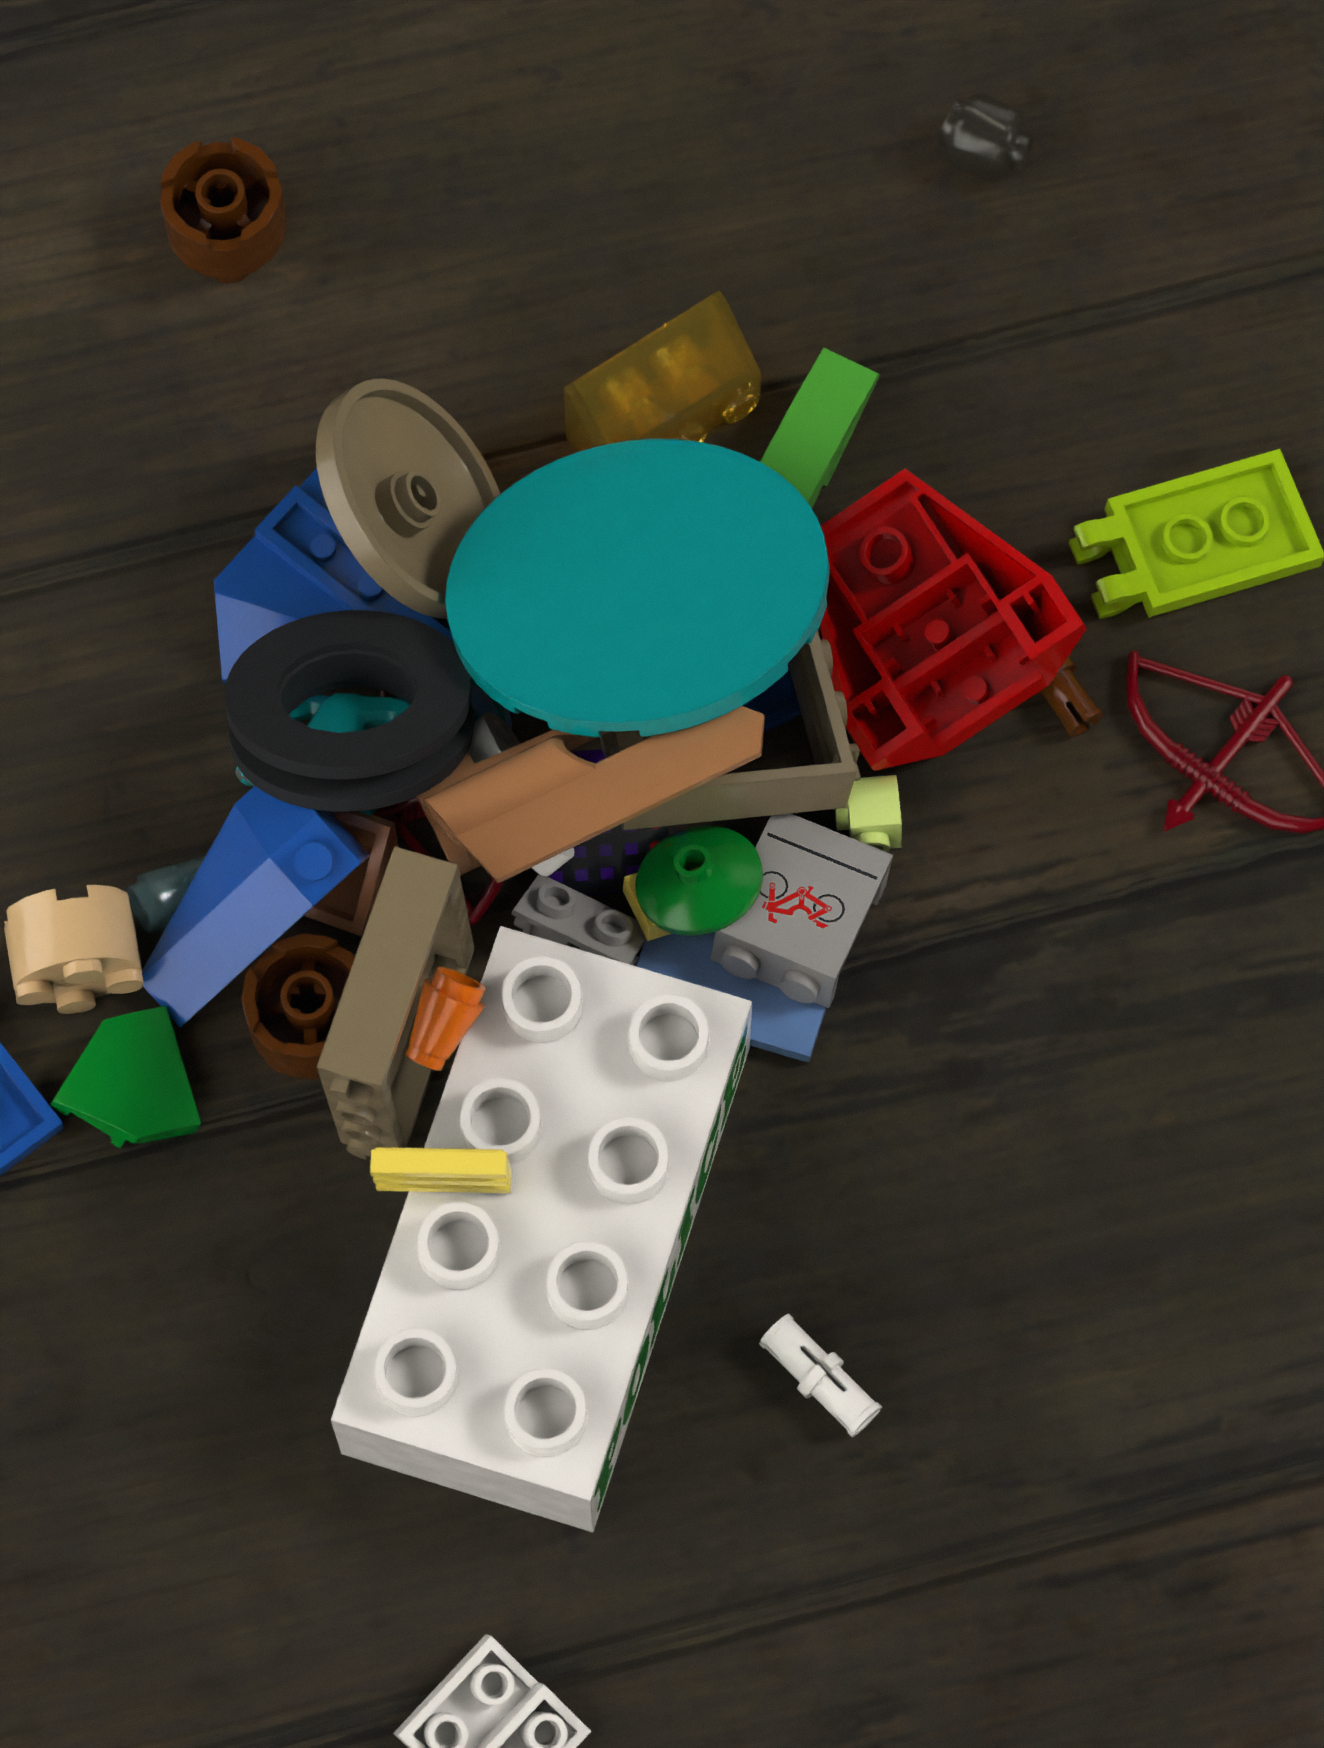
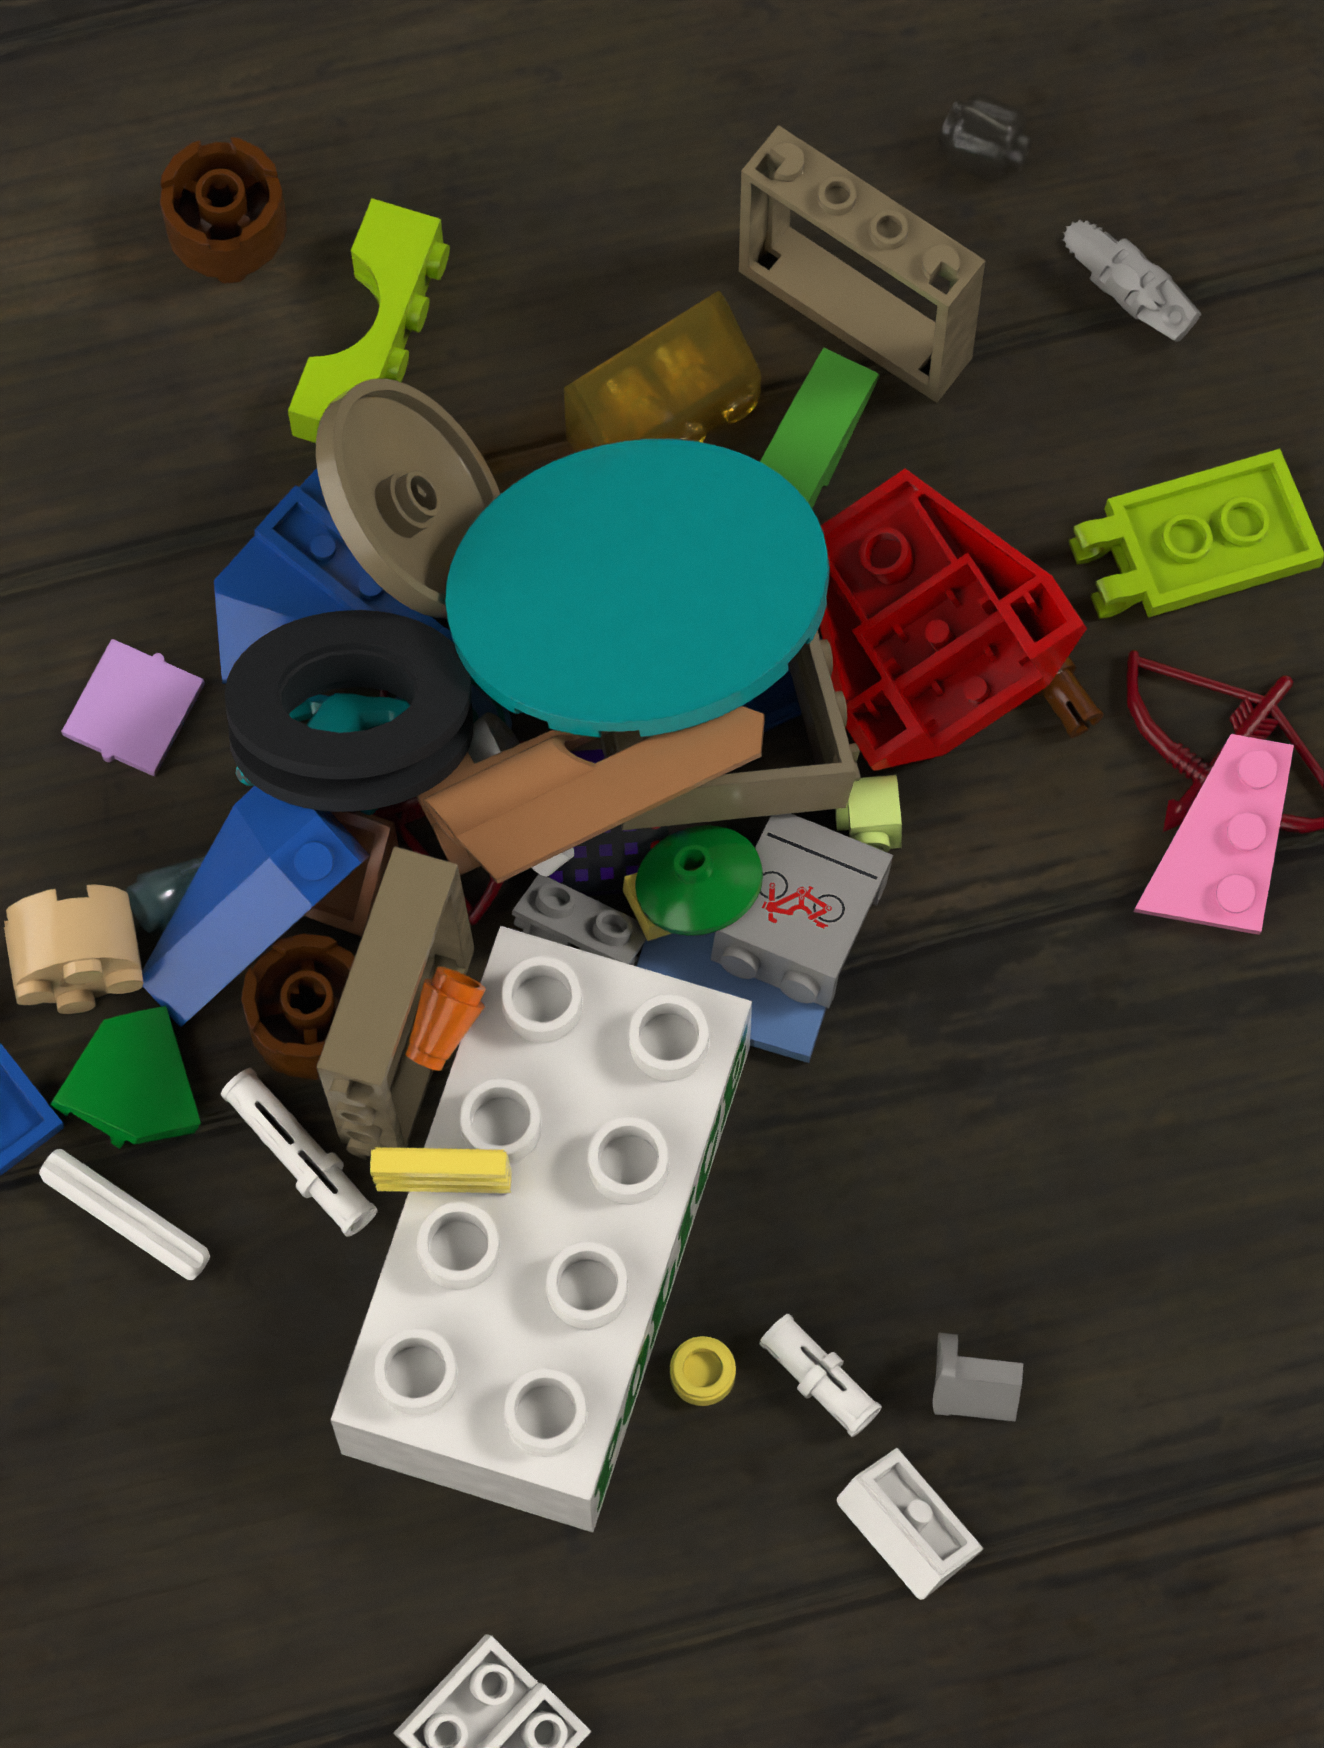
(124, 1214): none -> white axle
(133, 707): none -> lavender piece
(345, 1207): none -> white pin
(395, 260): none -> lime arch
(702, 1371): none -> light yellow tile
(836, 296): none -> dark tan window
(908, 1524): none -> white slope
(974, 1384): none -> light grey tile
(1132, 280): none -> light grey hinge
(1227, 843): none -> bright pink wing

